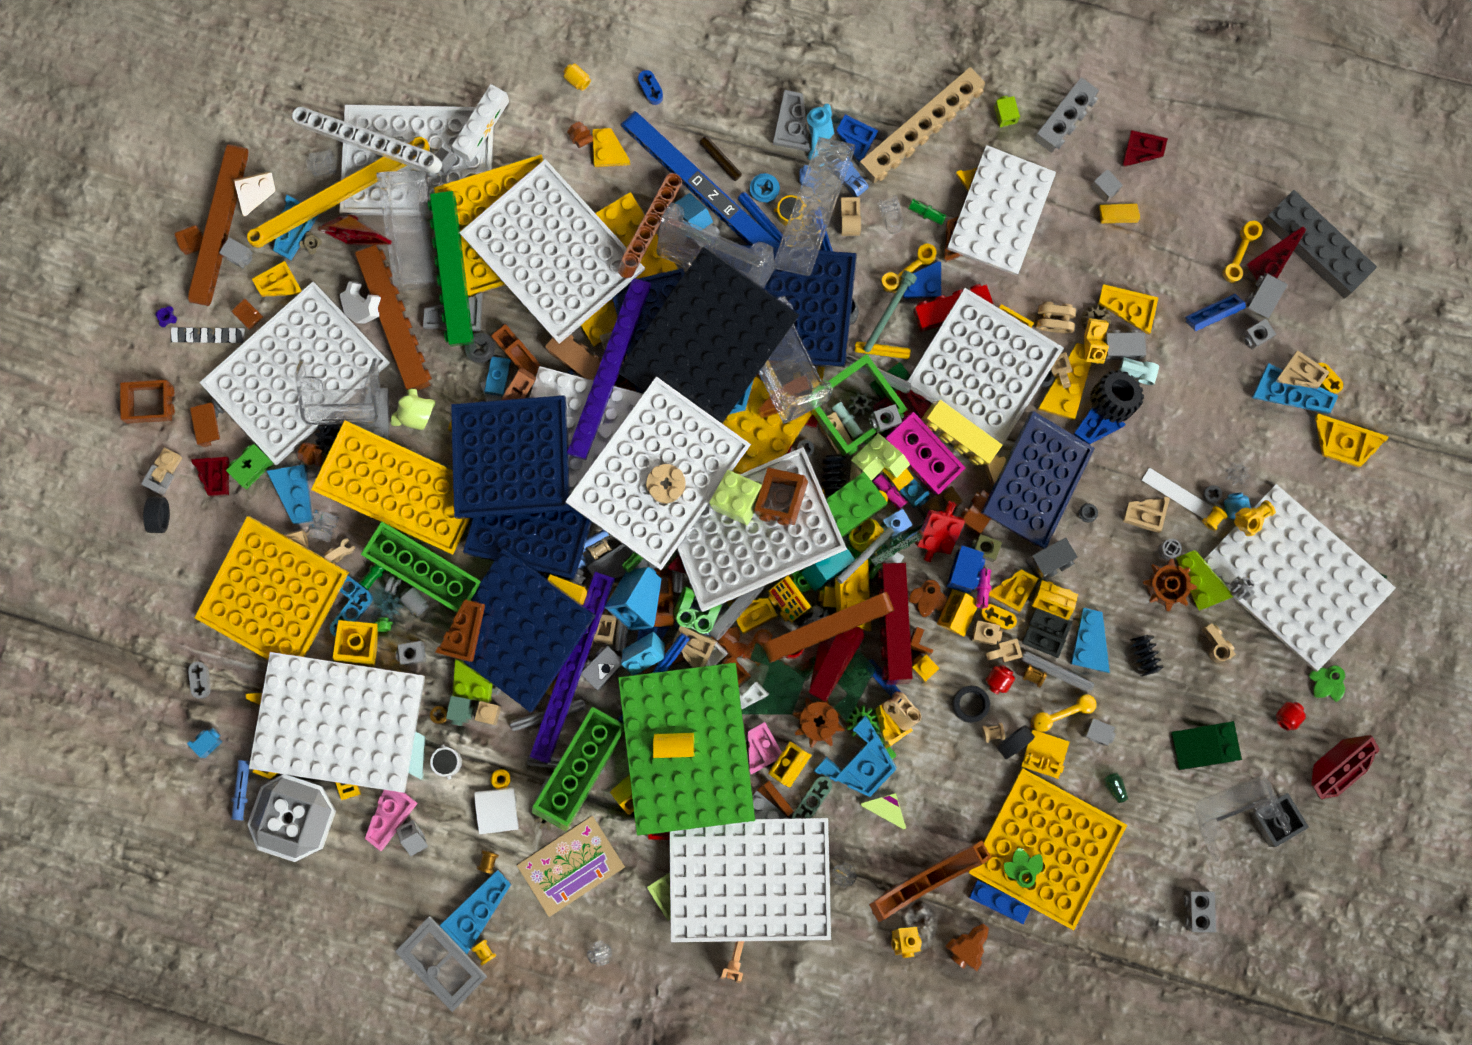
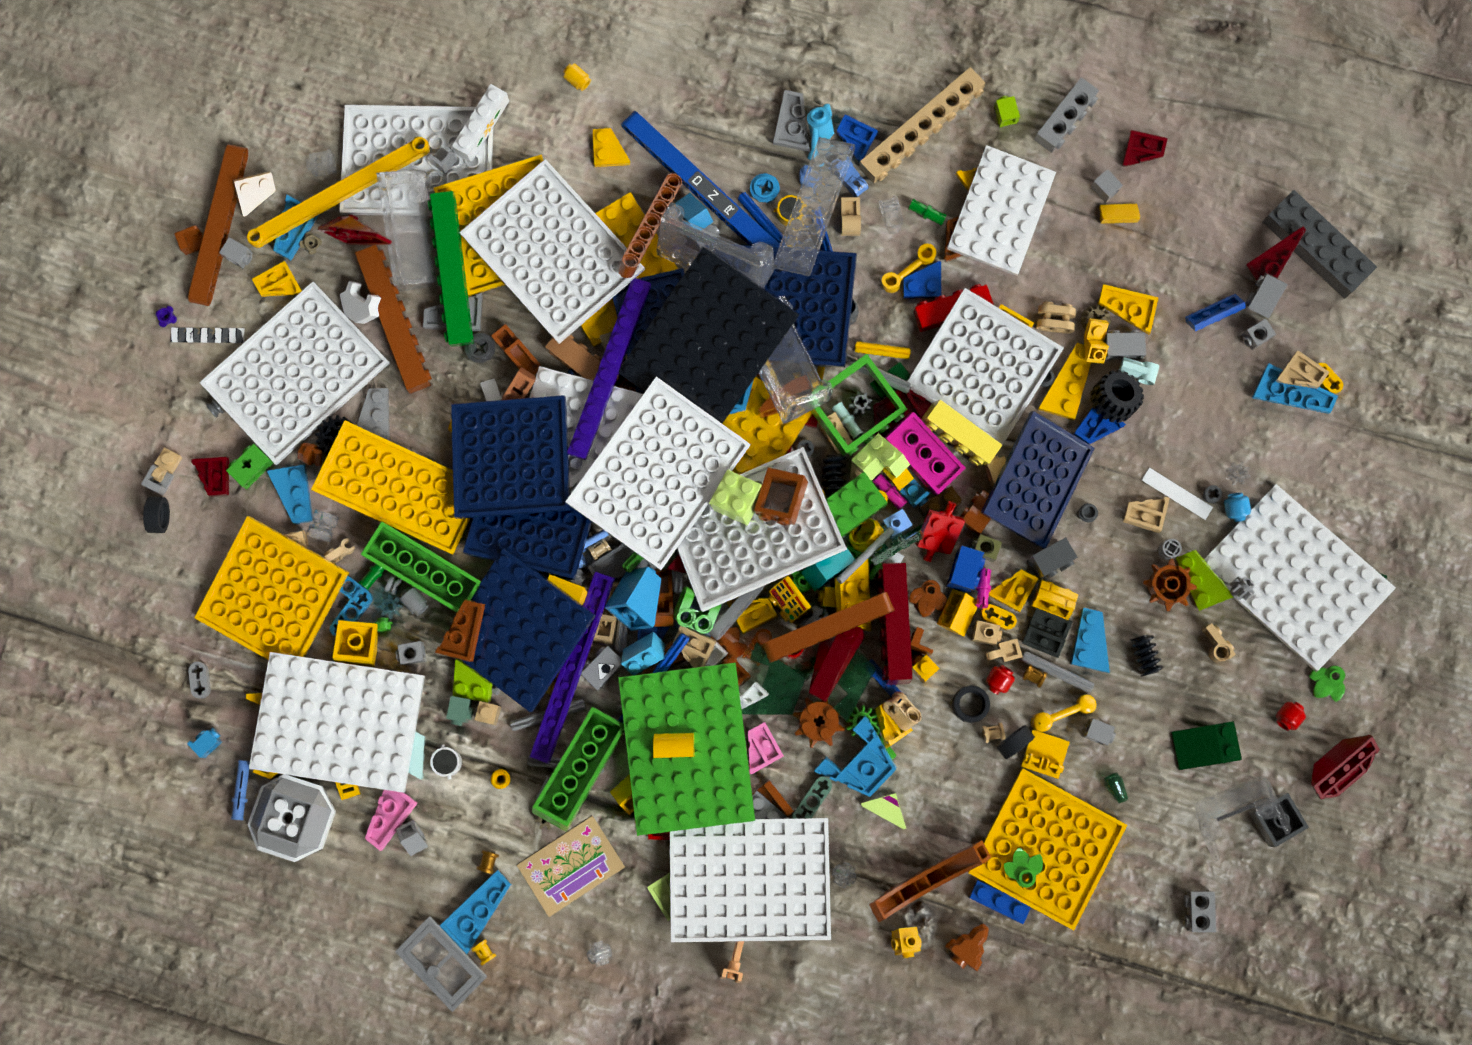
(127, 401): dark orange window -> none
(205, 424): dark orange panel -> none
(247, 314): dark orange panel -> none
(338, 405): clear windscreen -> none
(373, 143): white beam -> none
(413, 411): yellowish green piece -> none
(444, 711): pearl gold bush -> none
(496, 810): white slope -> none
(497, 376): dark azure plate -> none
(580, 134): dark orange piece -> none
(654, 85): blue beam -> none
(661, 473): tan plate -> none
(720, 158): dark brown axle -> none
(789, 764): yellow brick -> none
(893, 418): light grey brick -> none
(907, 280): sand green piece -> none
(1061, 368): tan plate -> none
(1214, 518): yellow bush -> none
(1233, 272): yellow piece -> none
(1252, 519): yellow connector -> none
(1346, 441): yellow wing -> none

